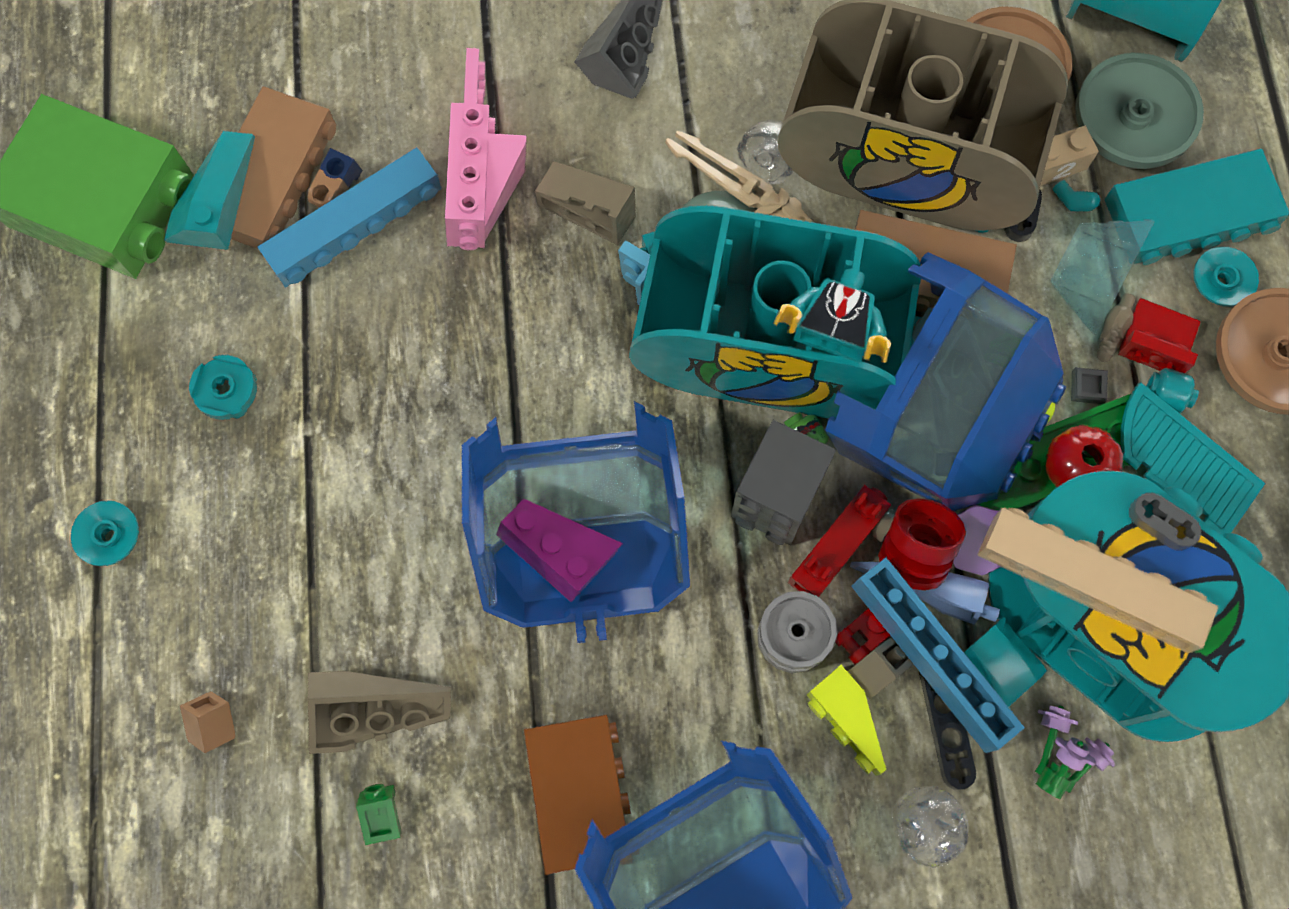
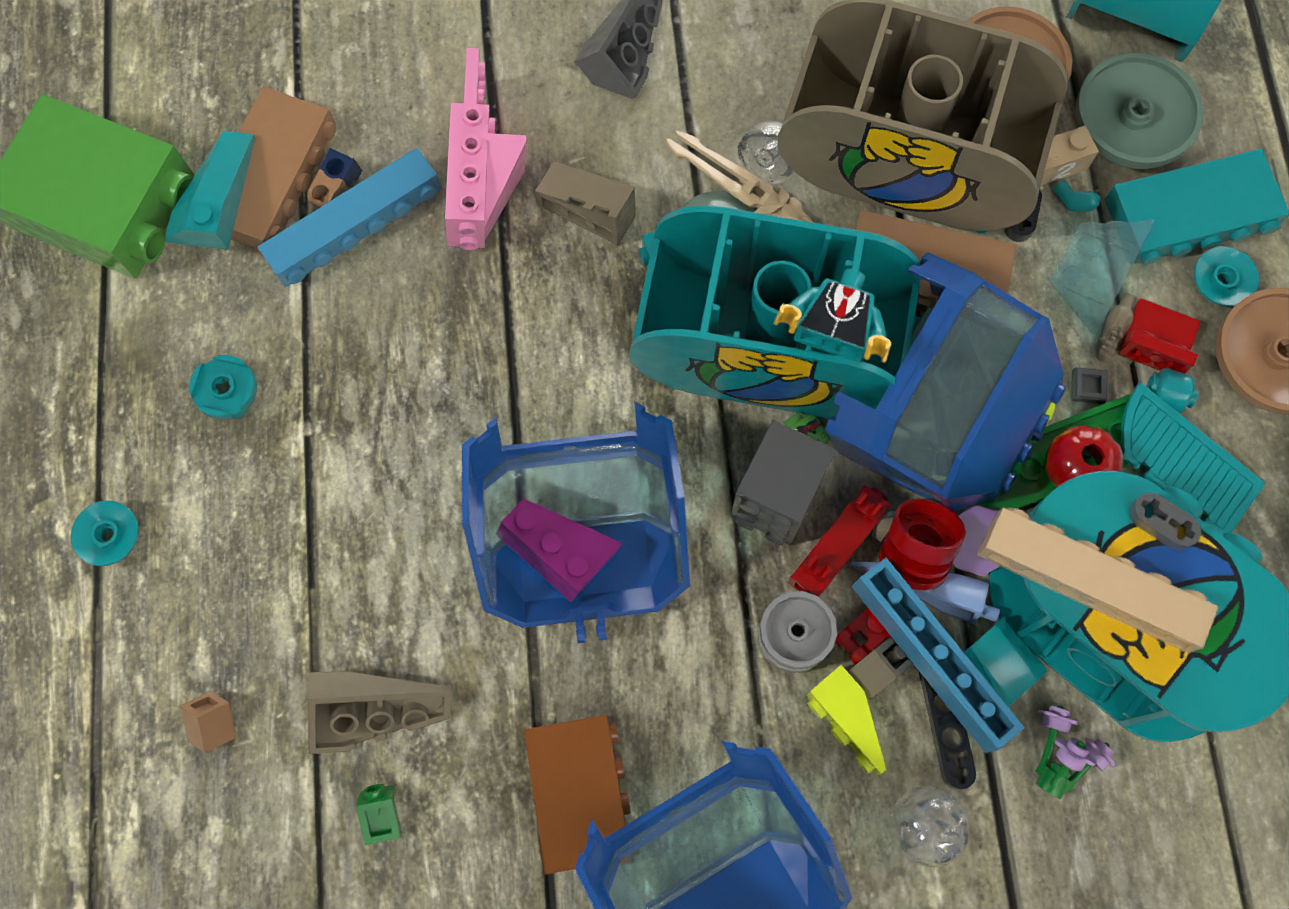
(634, 266): medium azure bracket -> none

